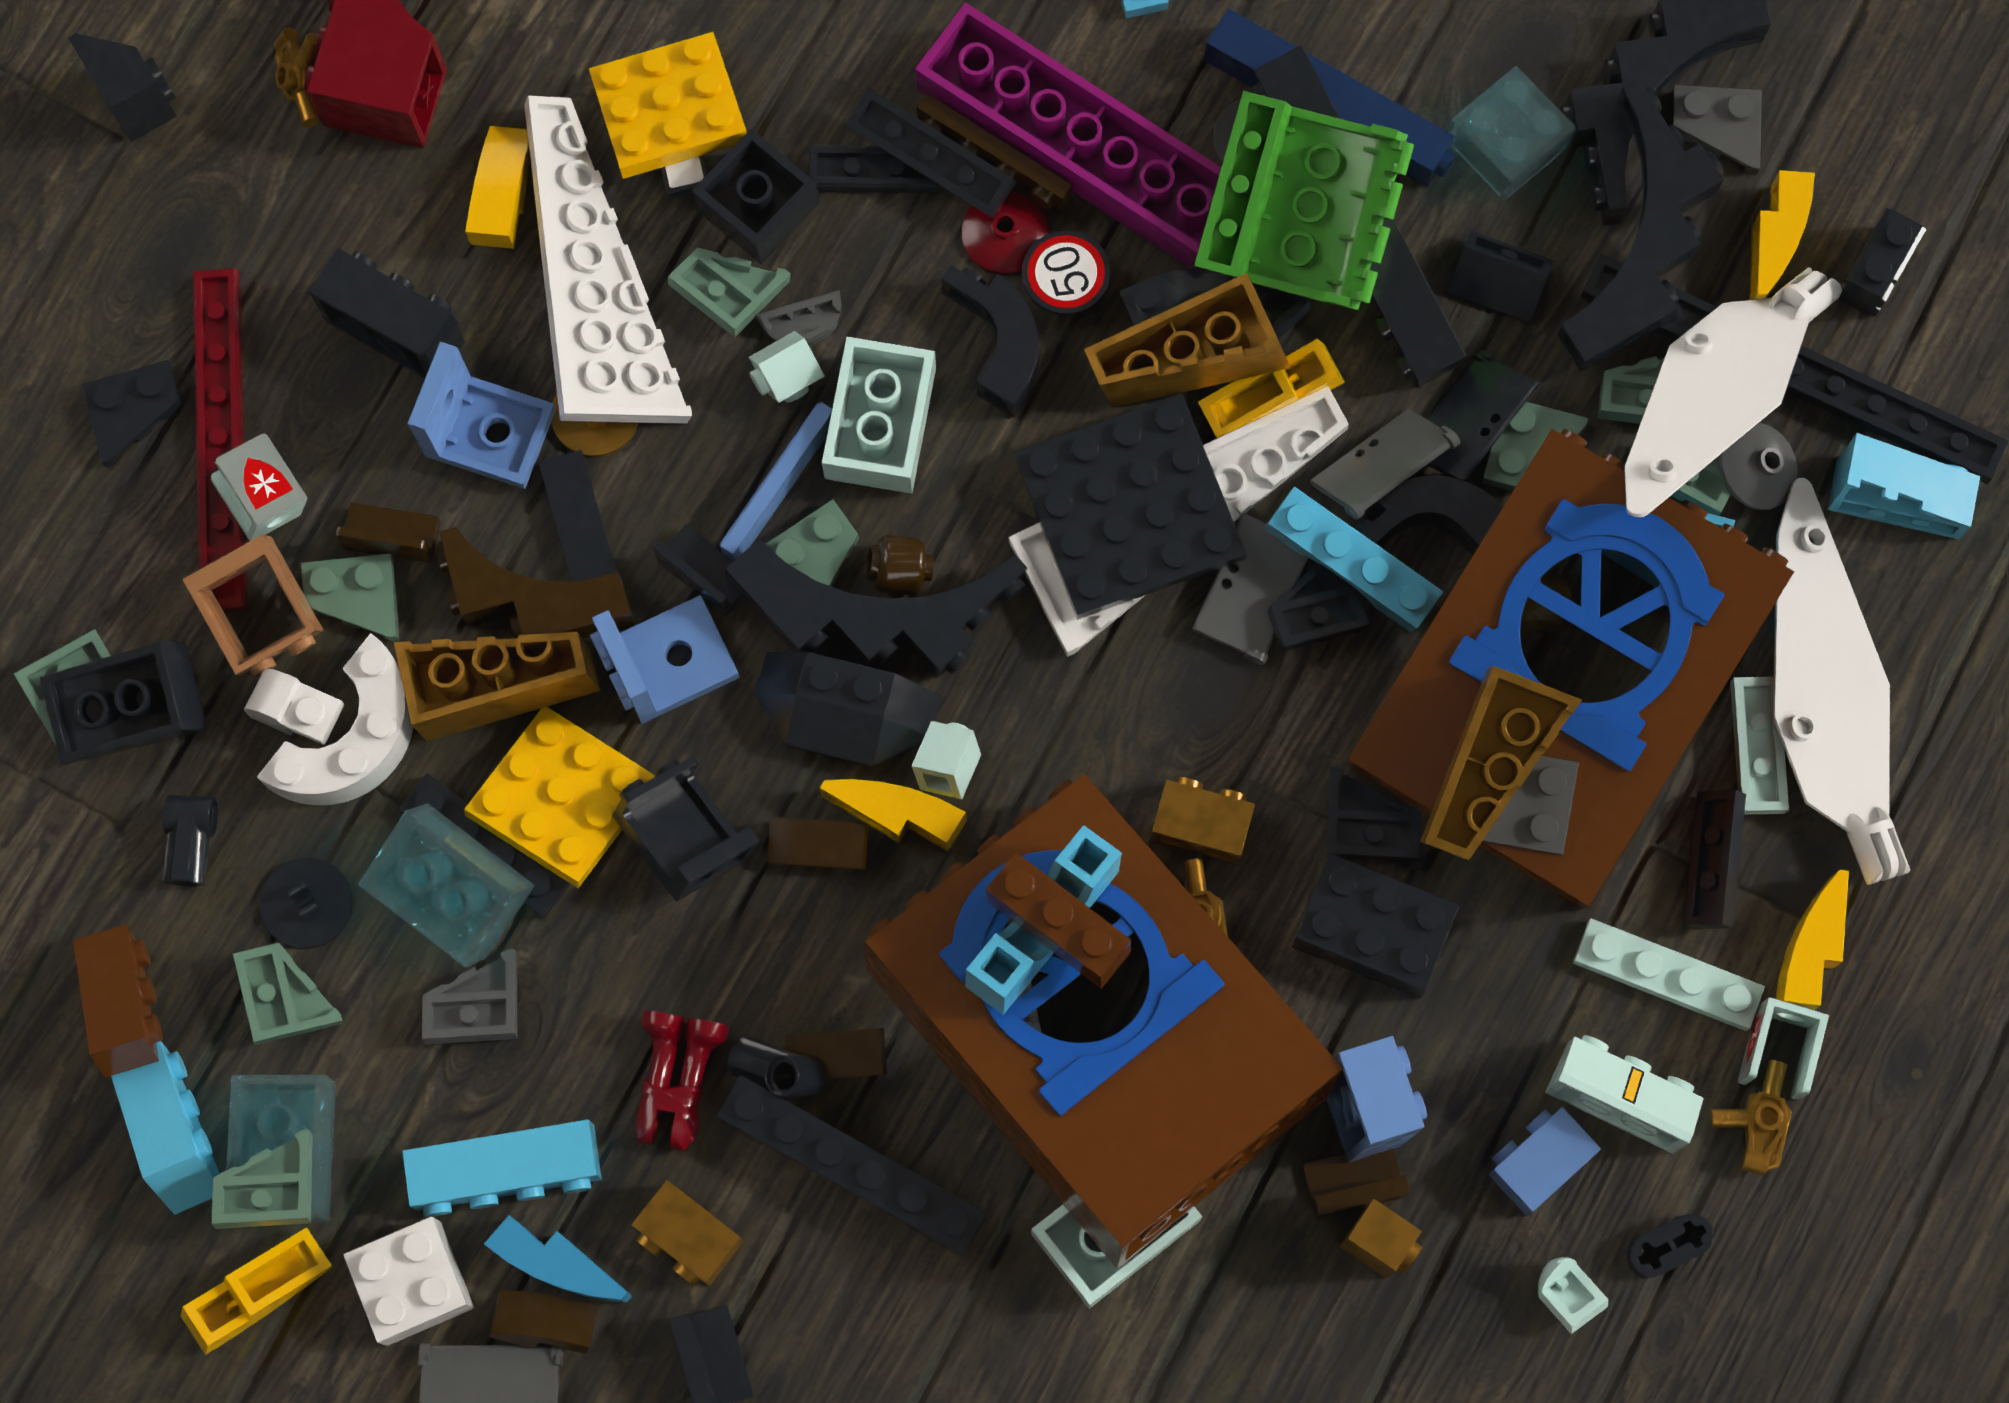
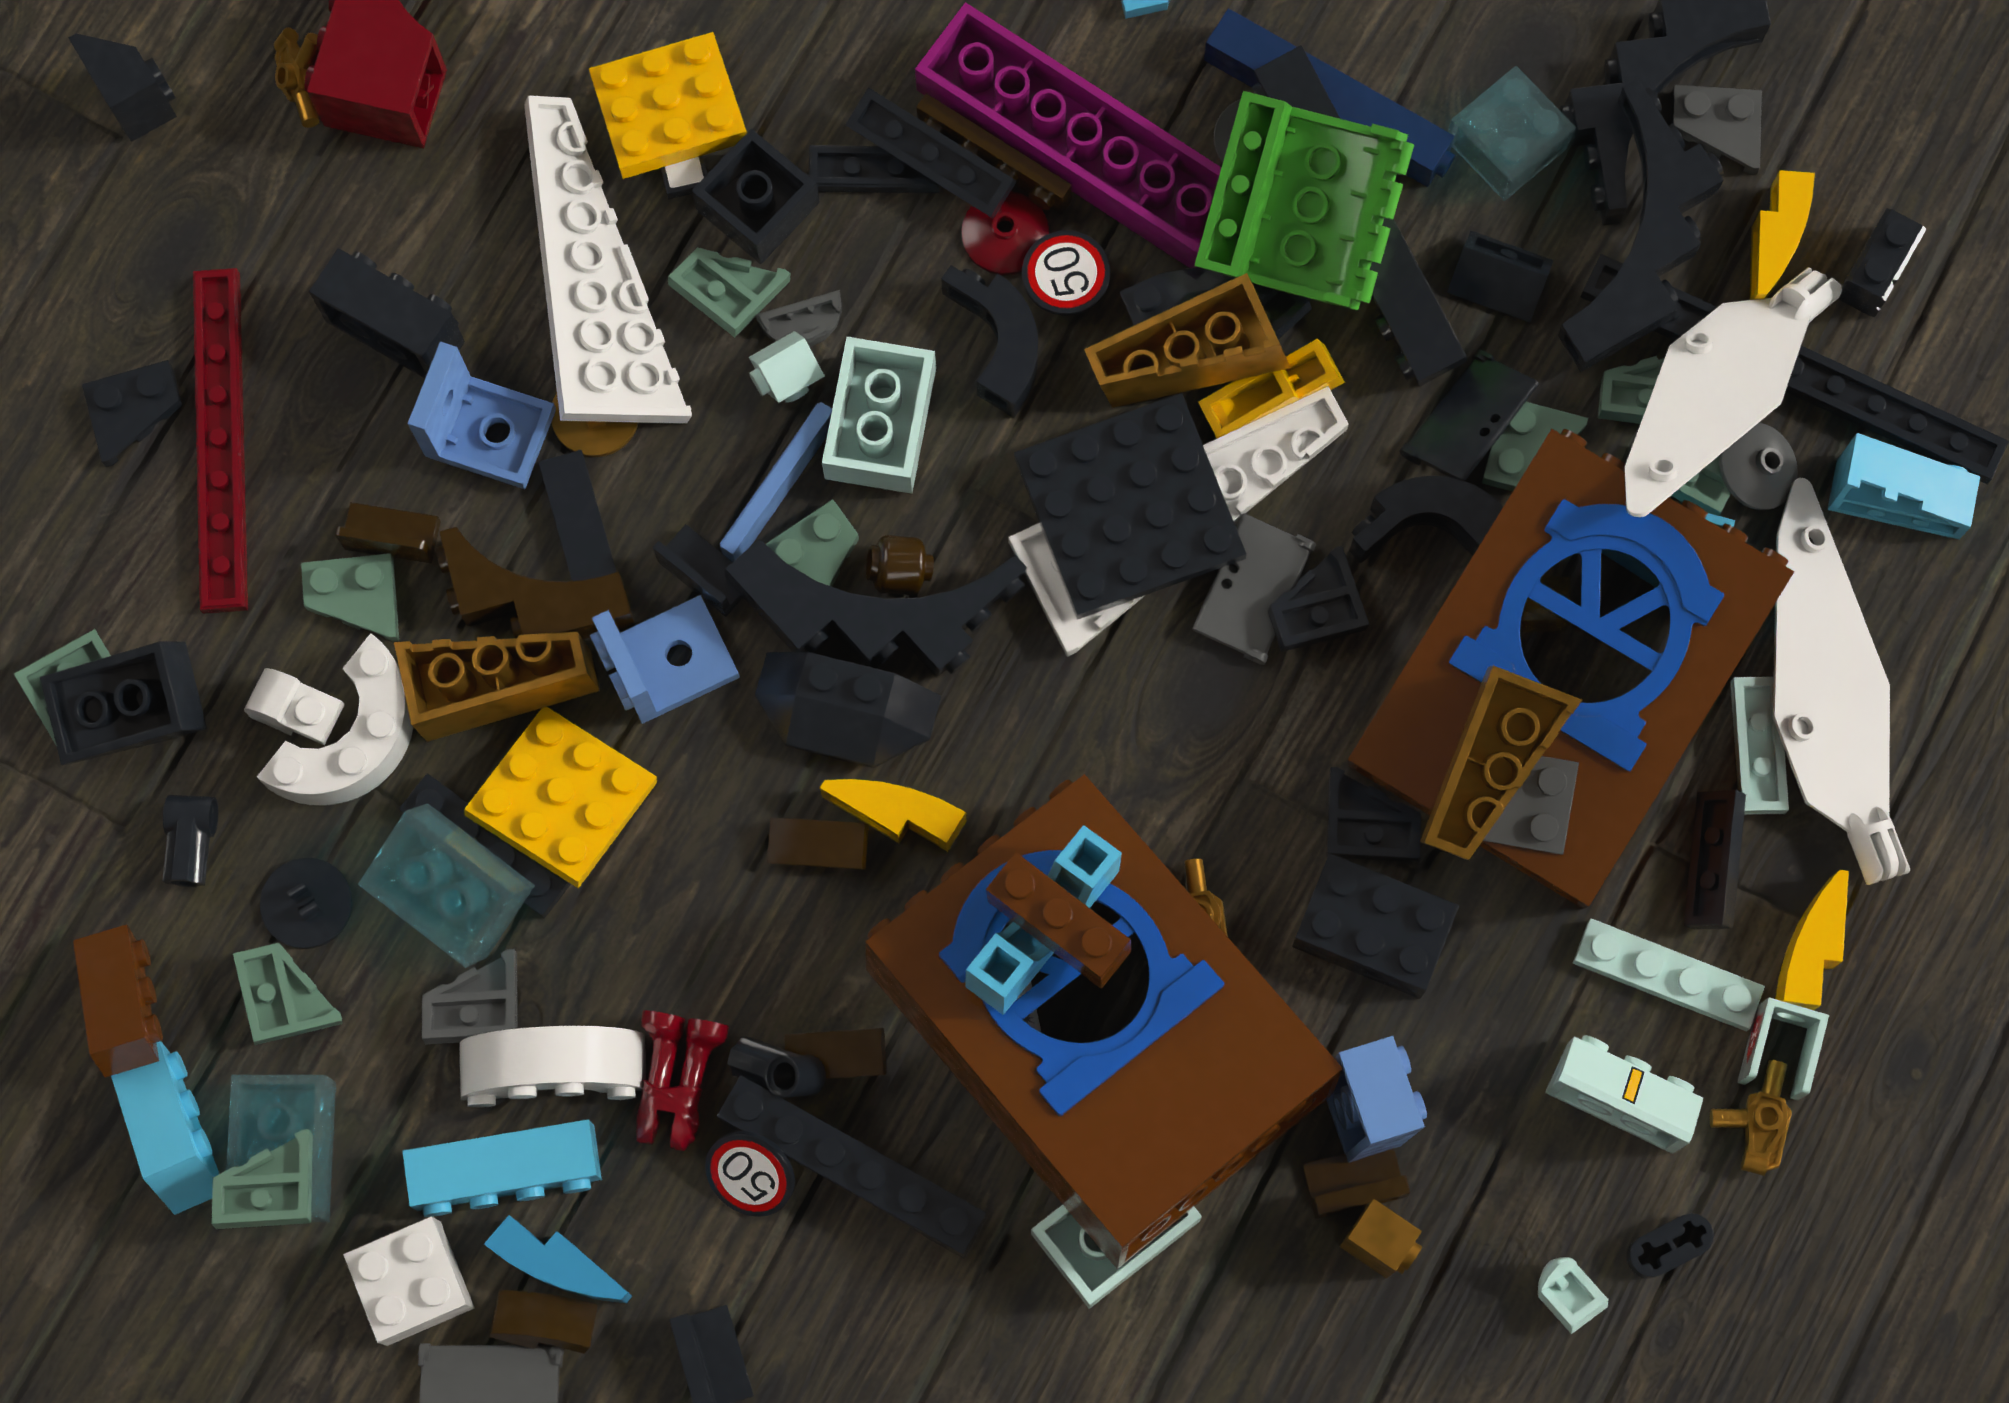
(232, 565): medium nougat window -> none
(254, 1290): yellow slope -> none
(258, 487): piece -> none
(499, 188): yellow slope -> none
(551, 1057): none -> white brick
(681, 829): black panel -> none
(687, 1234): pearl gold brick -> none
(750, 1173): none -> piece
(946, 759): light aqua brick -> none
(1203, 820): pearl gold brick -> none
(1354, 558): medium azure arch -> none
(1373, 472): dark grey door -> none
(1543, 1160): medium blue brick -> none

